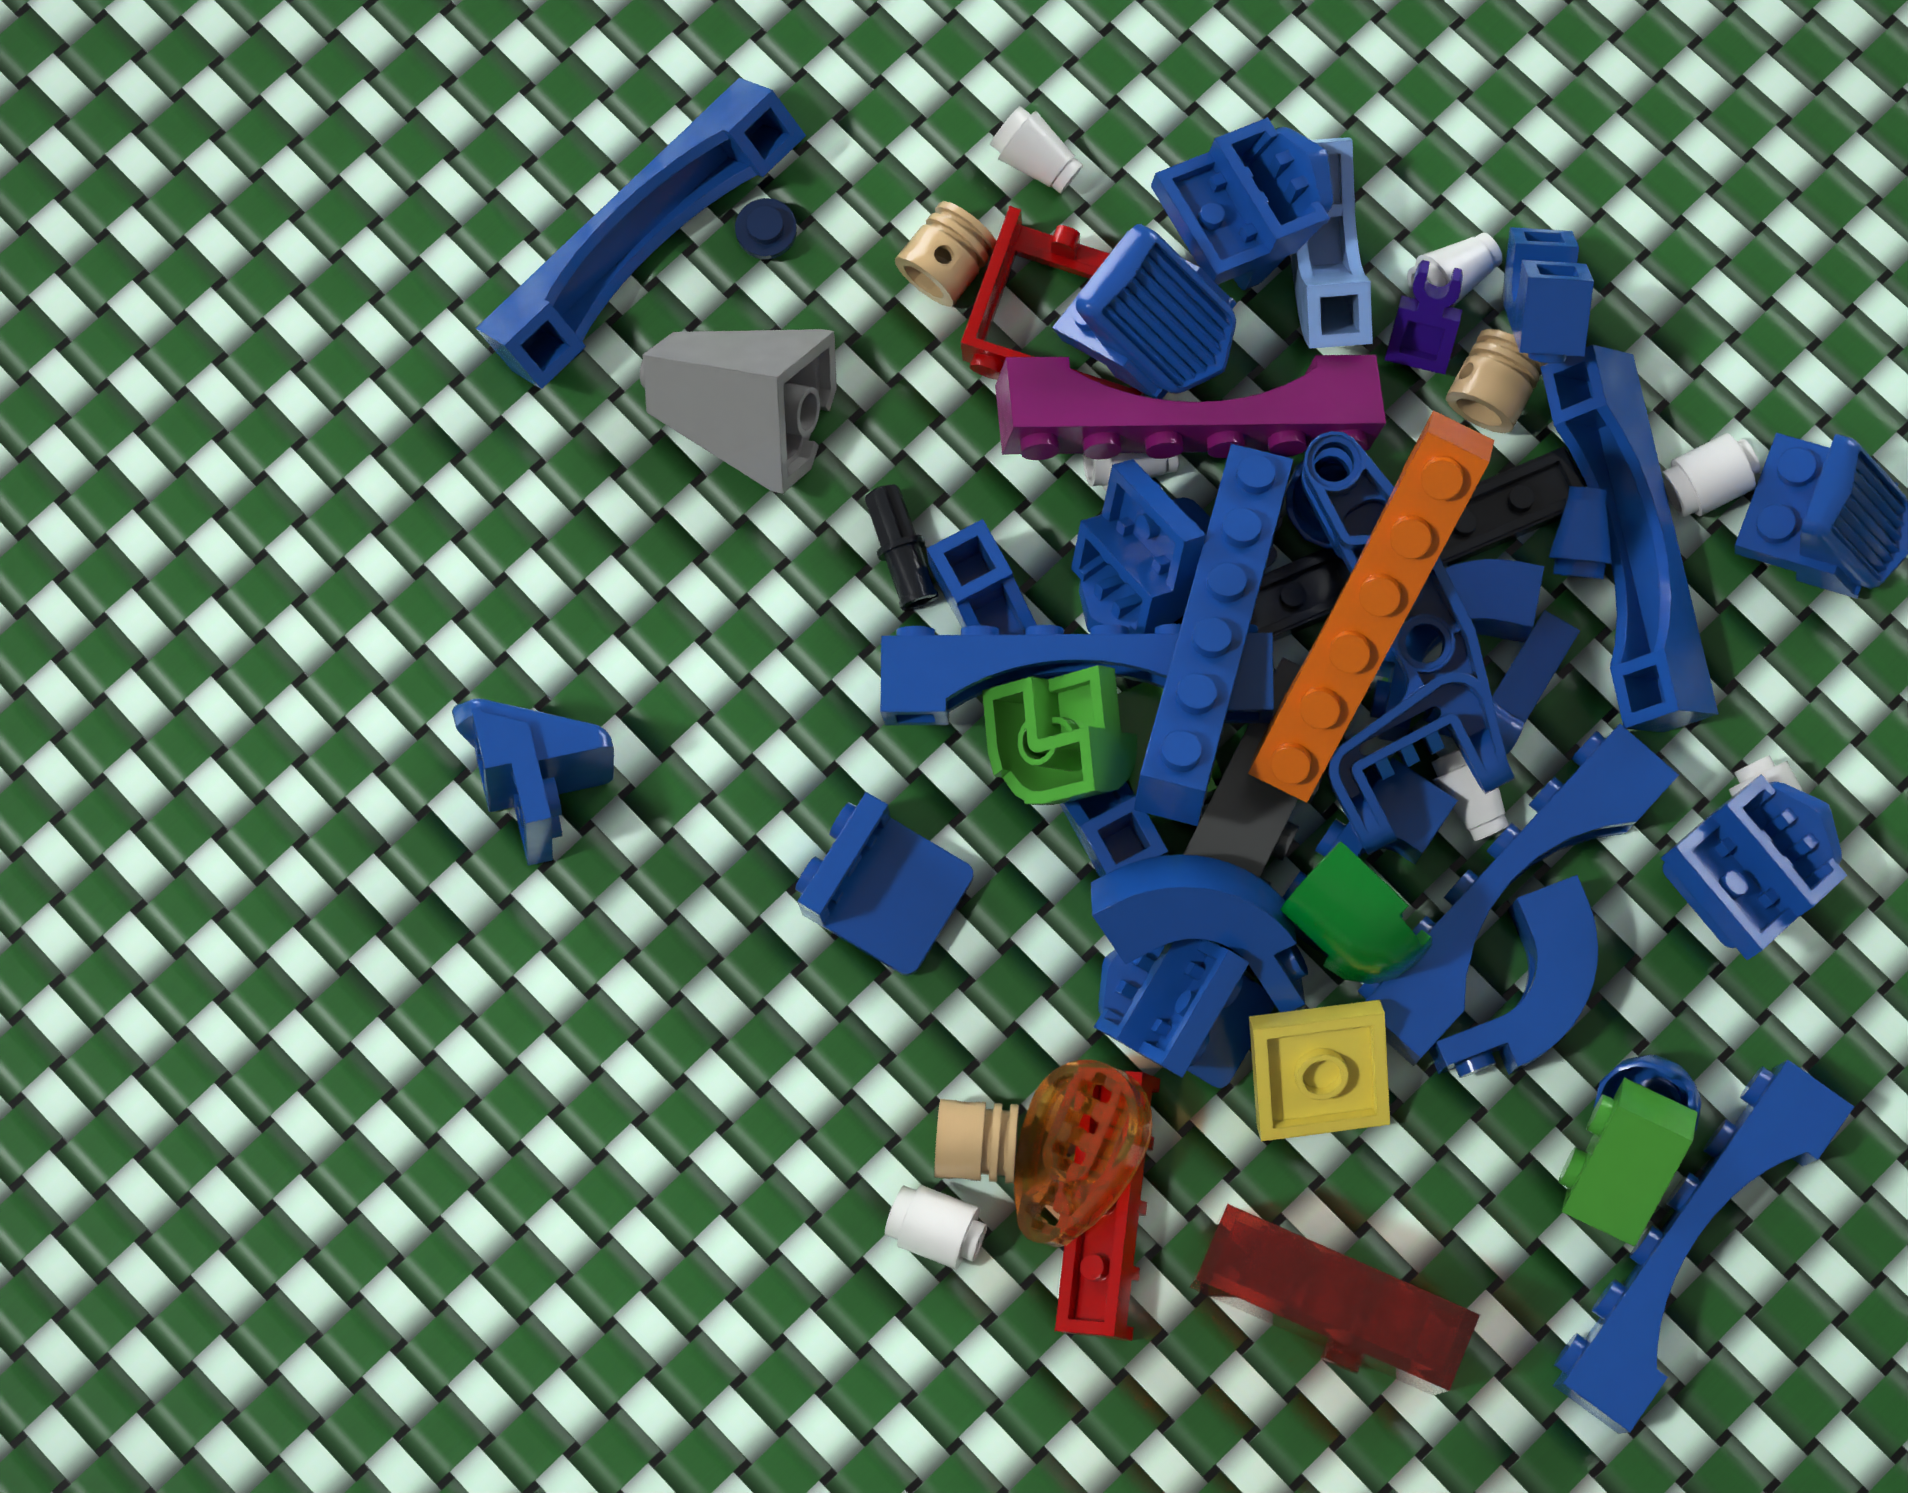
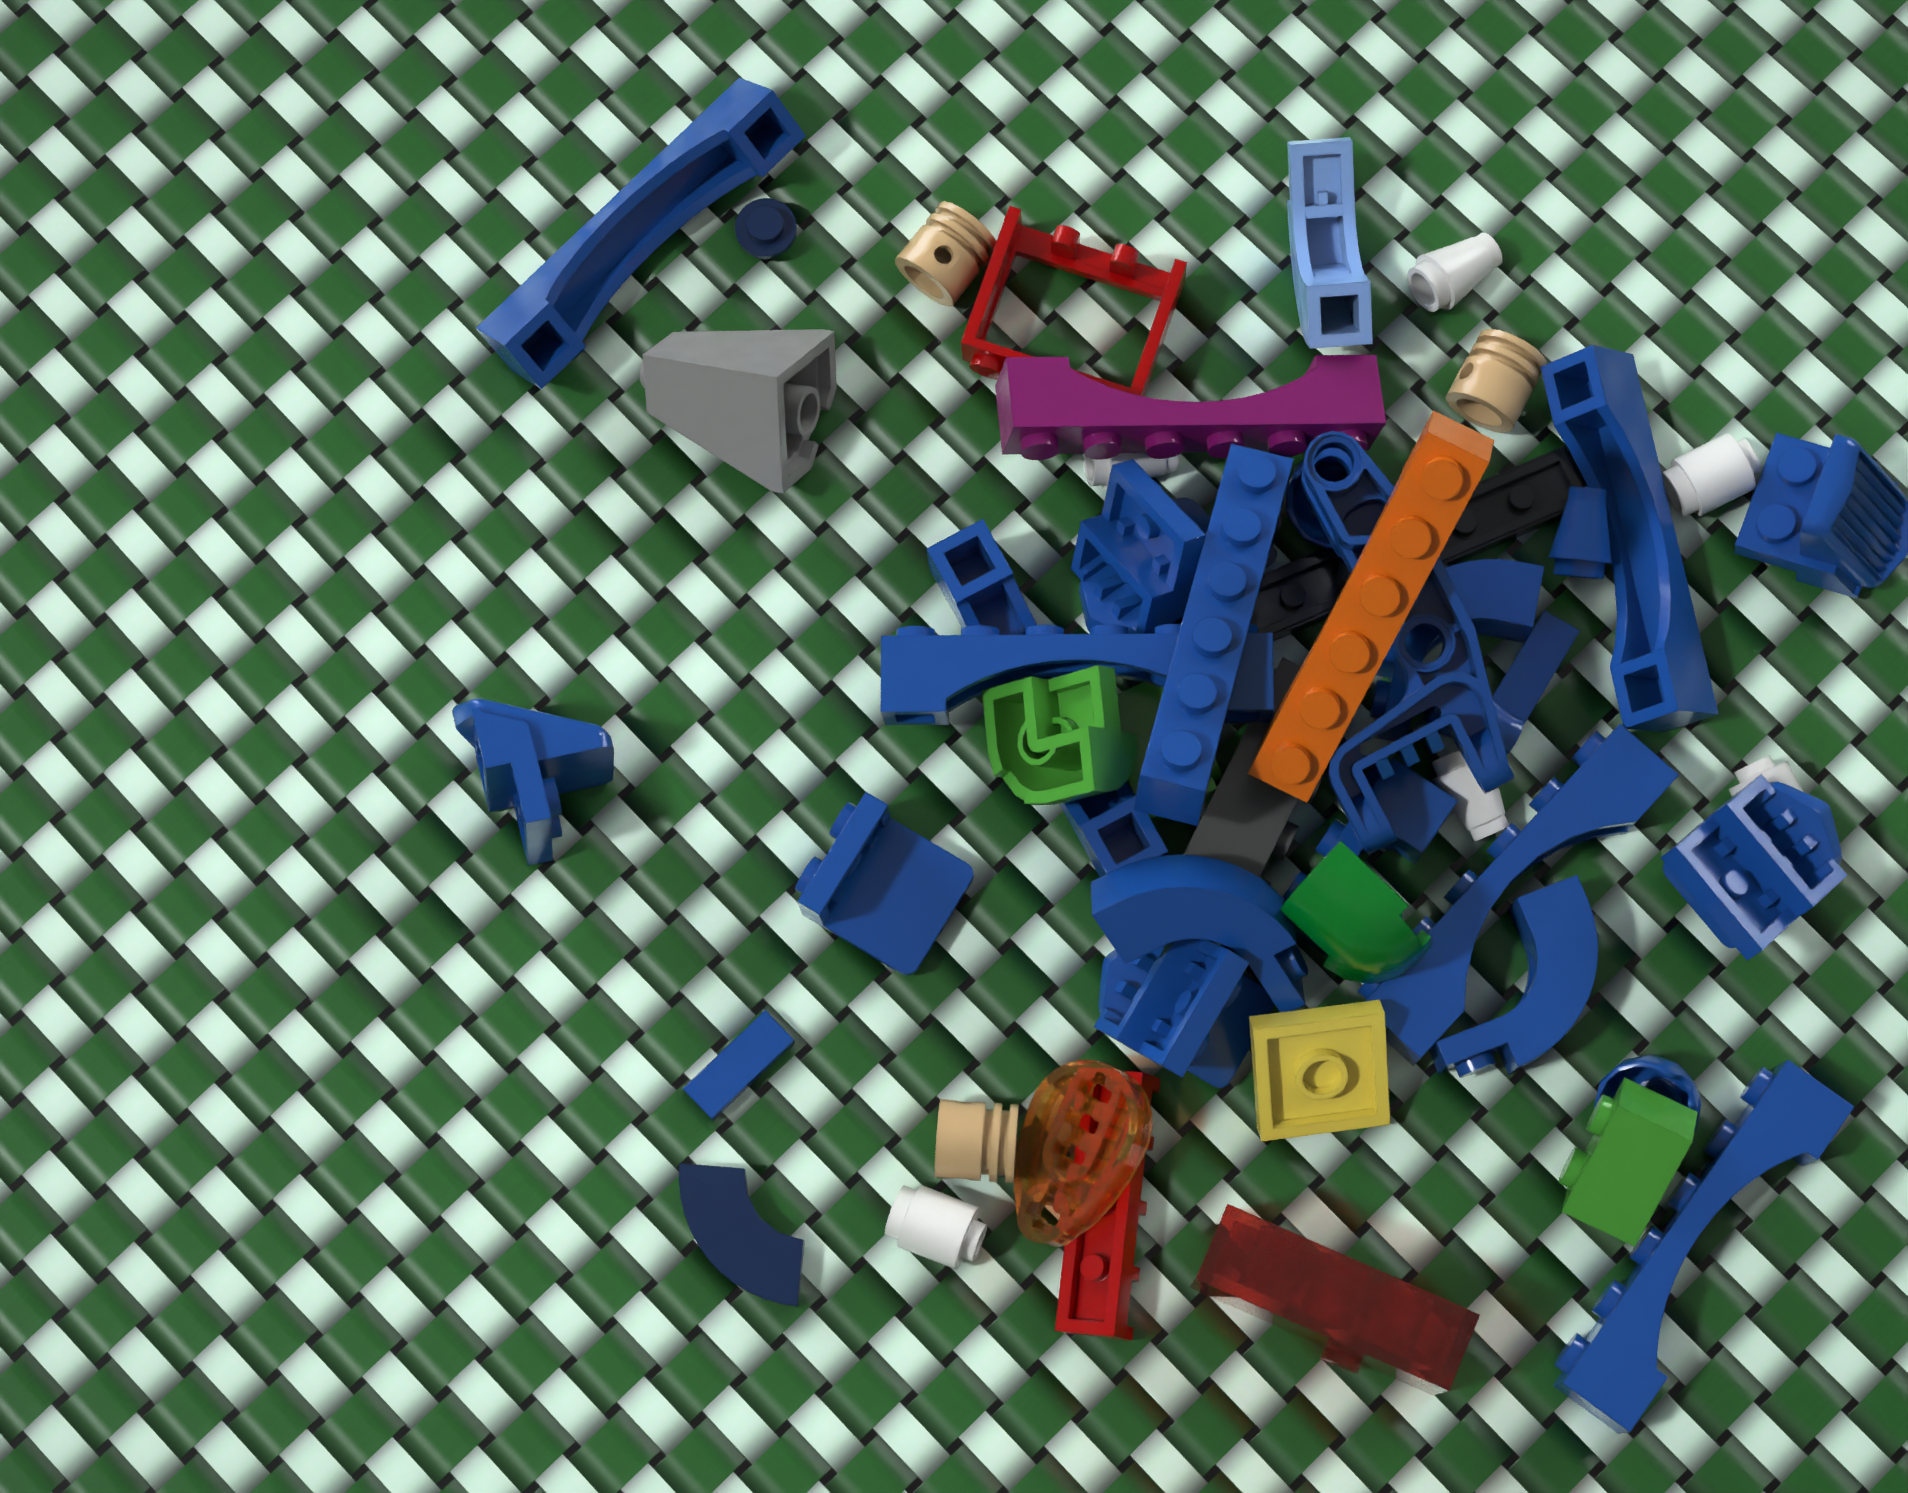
(735, 1235): none -> dark blue tile
(739, 1065): none -> blue piece
(900, 547): black axle -> none
(1036, 150): white cone -> none
(1152, 317): blue piece -> none
(1248, 200): blue piece -> none
(1426, 325): dark purple plate -> none
(1547, 294): blue arch -> none

